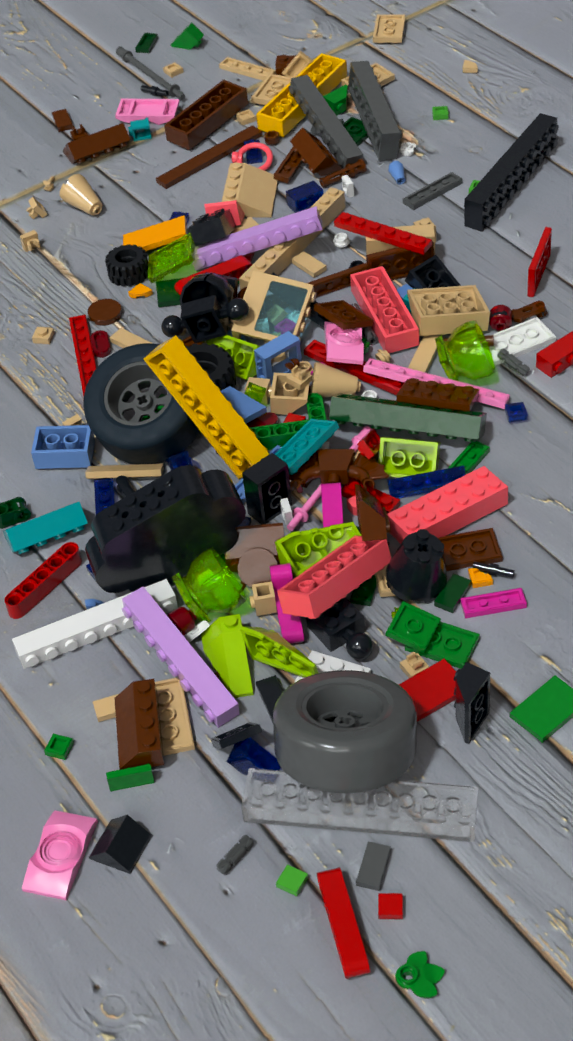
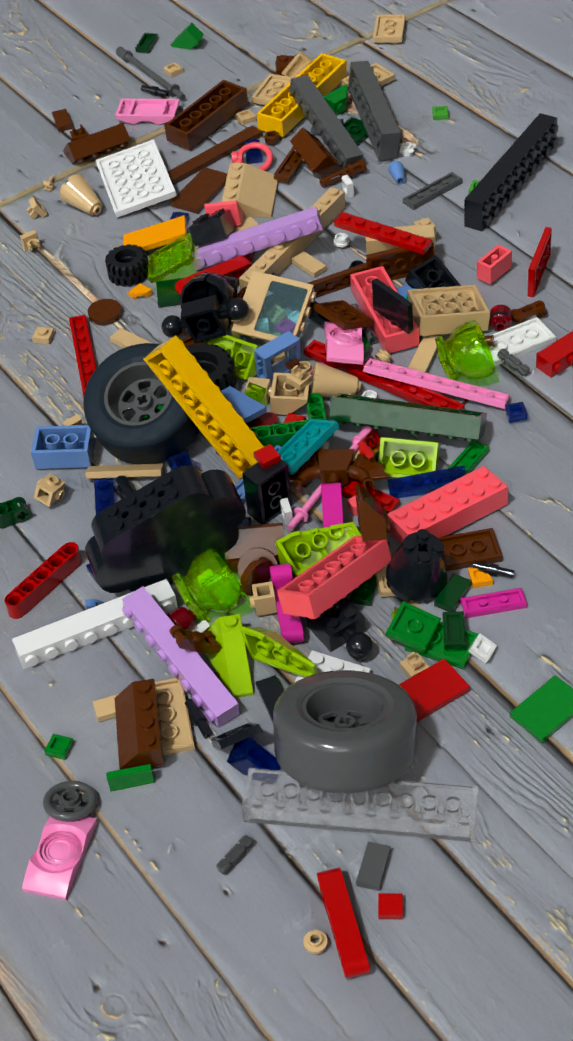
(45, 527): teal slope -> none
(49, 490): none -> tan brick
(70, 801): none -> dark grey plate
(100, 344): dark red tile -> none
(121, 844): black slope -> none
(135, 178): none -> white plate
(140, 130): teal window -> none
(195, 640): none -> reddish brown plate
(198, 718): none -> black bar
(200, 190): none -> reddish brown tile
(246, 68): tan tile -> none
(255, 573): none -> reddish brown tile
(267, 456): none -> red tile
(292, 880): bright green tile -> none
(303, 196): clear blue brick -> none
(315, 948): none -> tan plate
(392, 306): none -> black tile
(423, 975): green plate -> none
(438, 395): reddish brown plate -> none
(454, 630): none -> dark green tile
(470, 67): tan tile -> none
(472, 699): black slope -> none
(482, 648): none -> white tile
(494, 264): none -> coral brick

